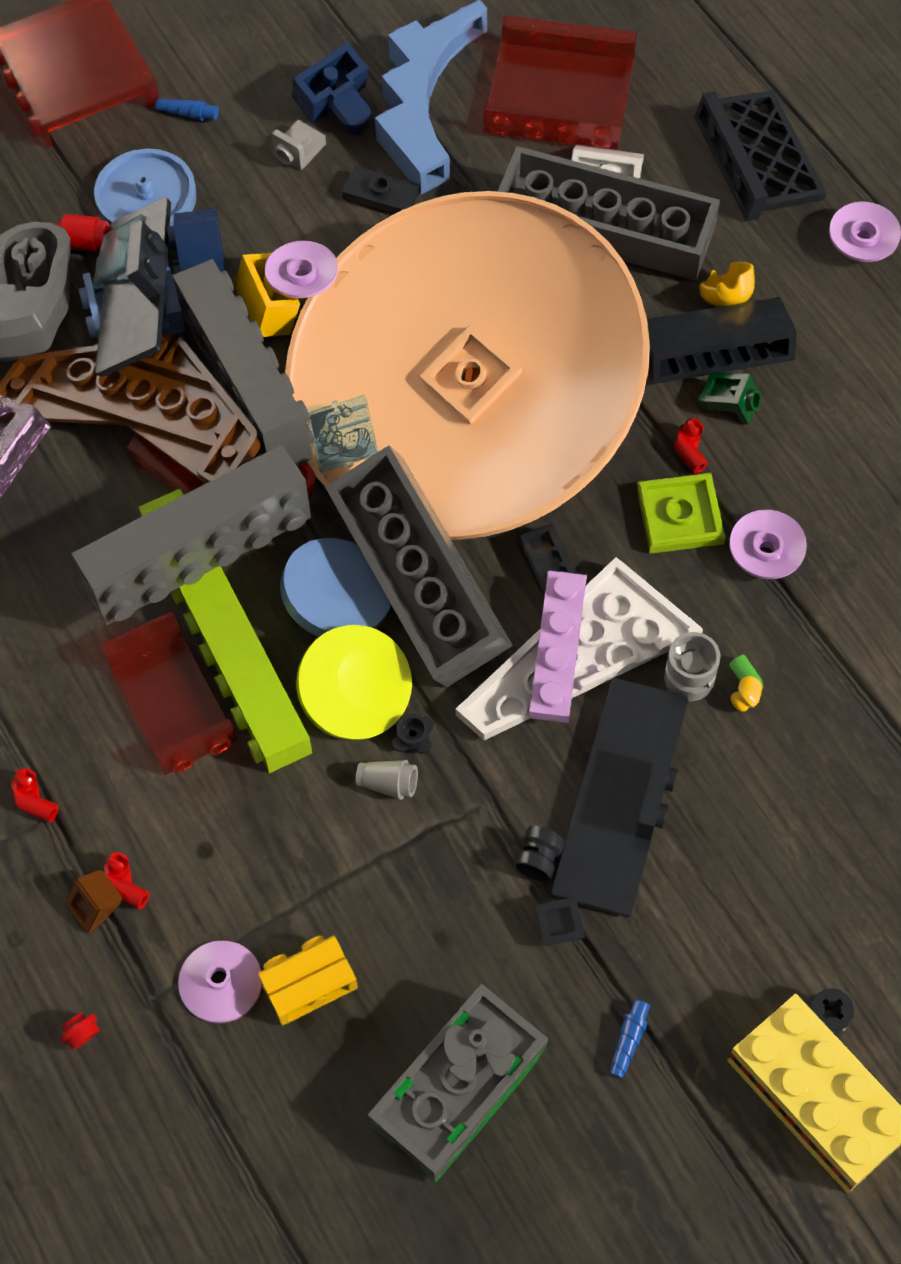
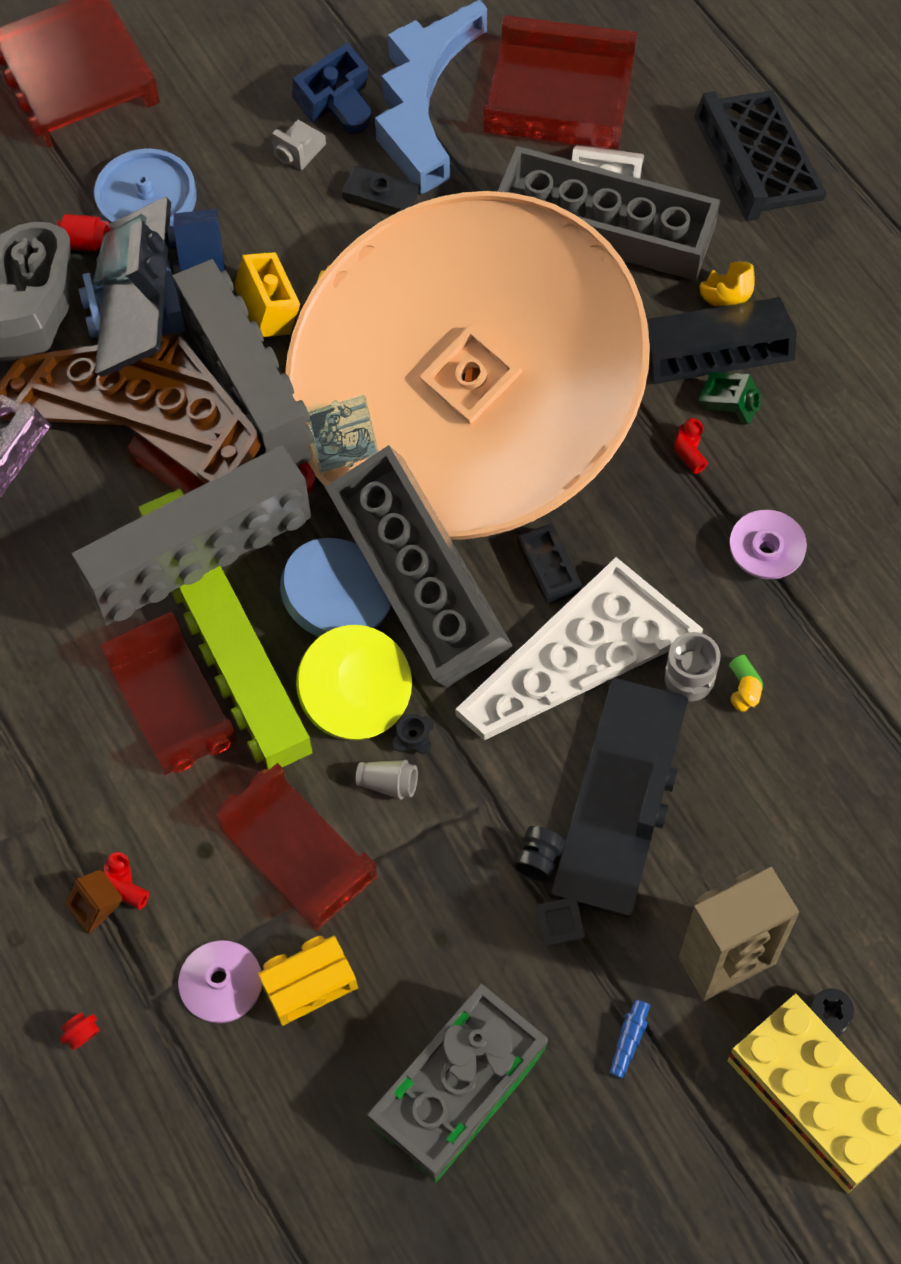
(28, 798): red arm -> none
(187, 108): blue animal -> none
(295, 847): none -> clear red panel
(301, 269): lavender dish -> none
(558, 647): lavender plate -> none
(680, 513): lime tile -> none
(737, 932): none -> dark tan brick
(867, 221): lavender dish -> none

